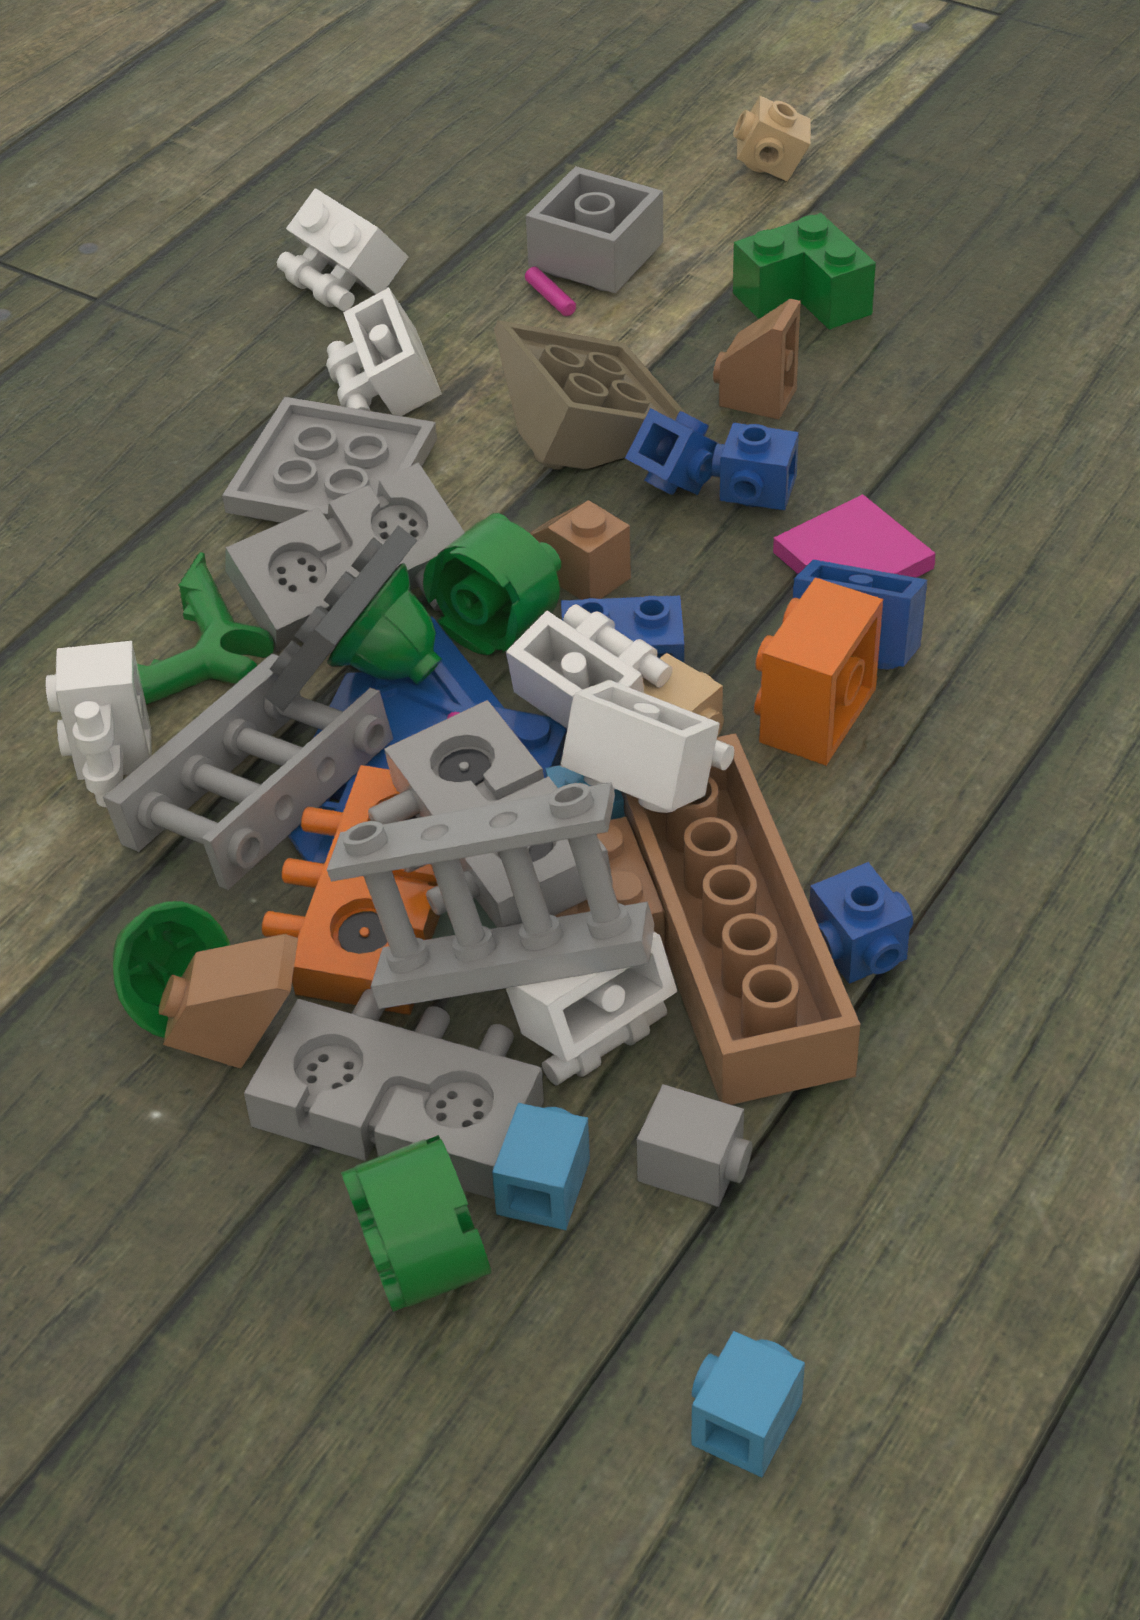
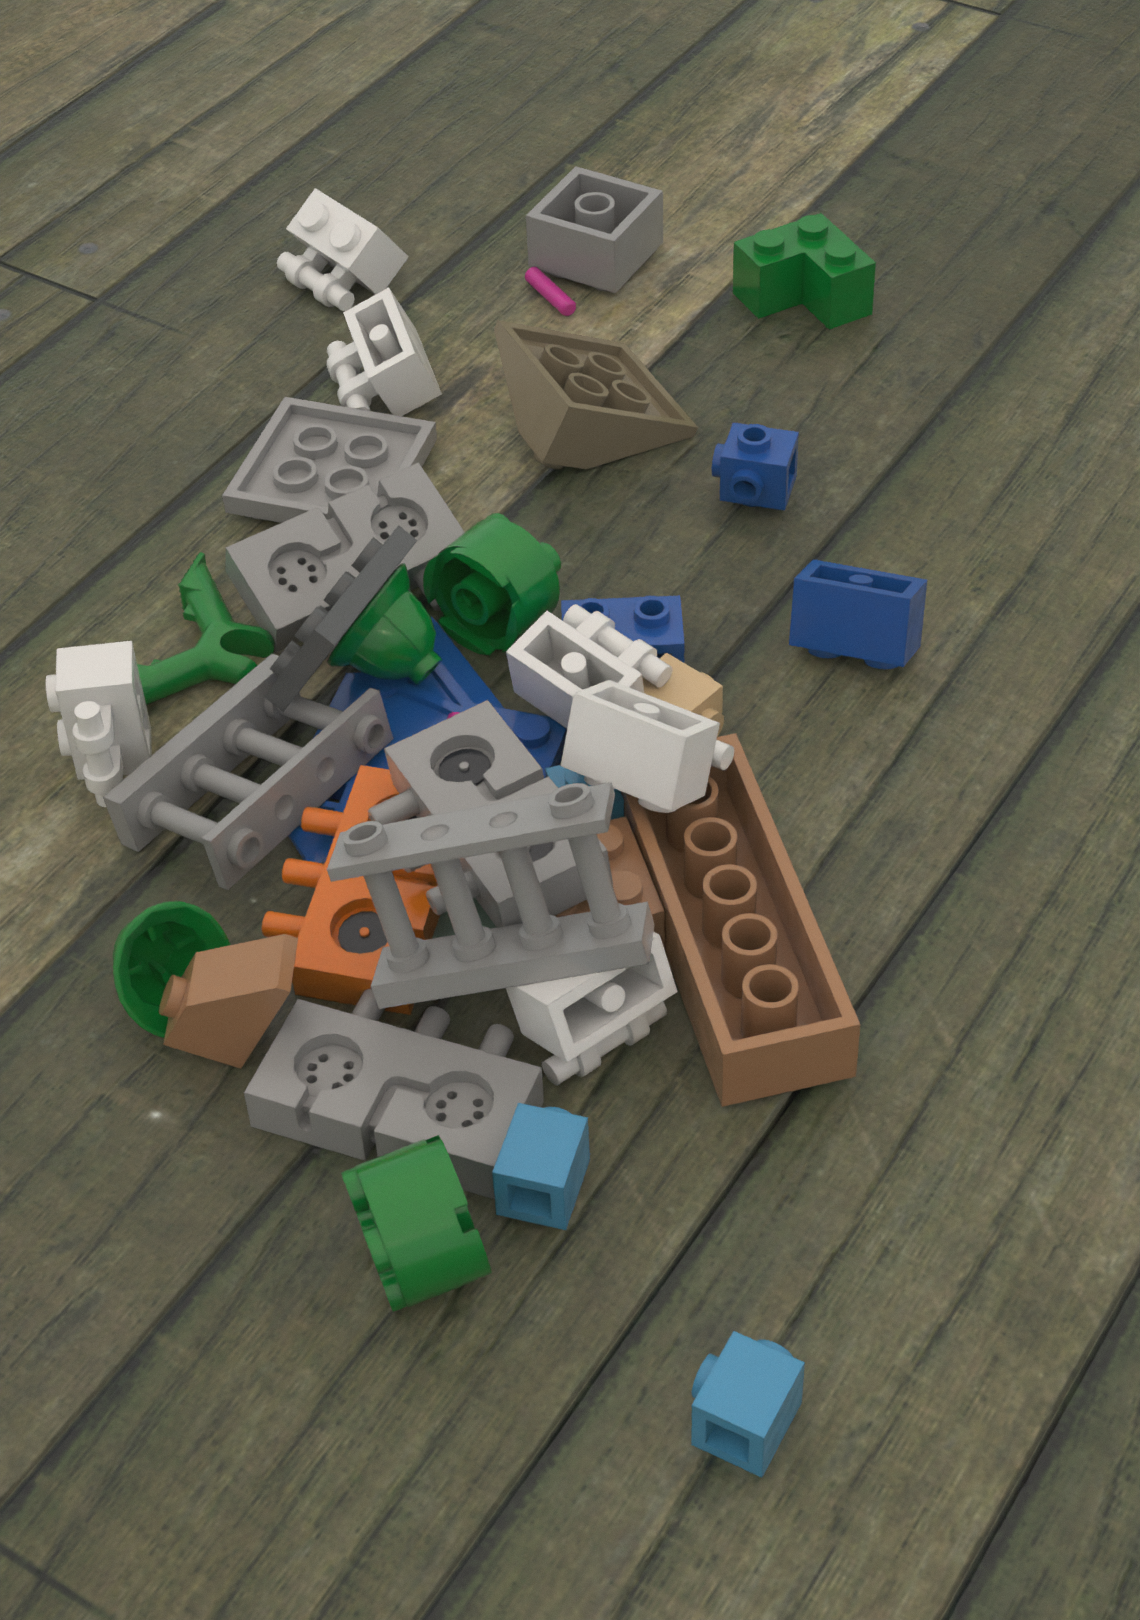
(591, 550): medium nougat slope -> none
(673, 452): blue brick -> none
(692, 1145): light grey brick -> none
(761, 364): medium nougat slope -> none
(772, 138): tan brick -> none
(818, 670): orange brick -> none
(857, 537): dark pink tile -> none
(861, 922): blue brick -> none

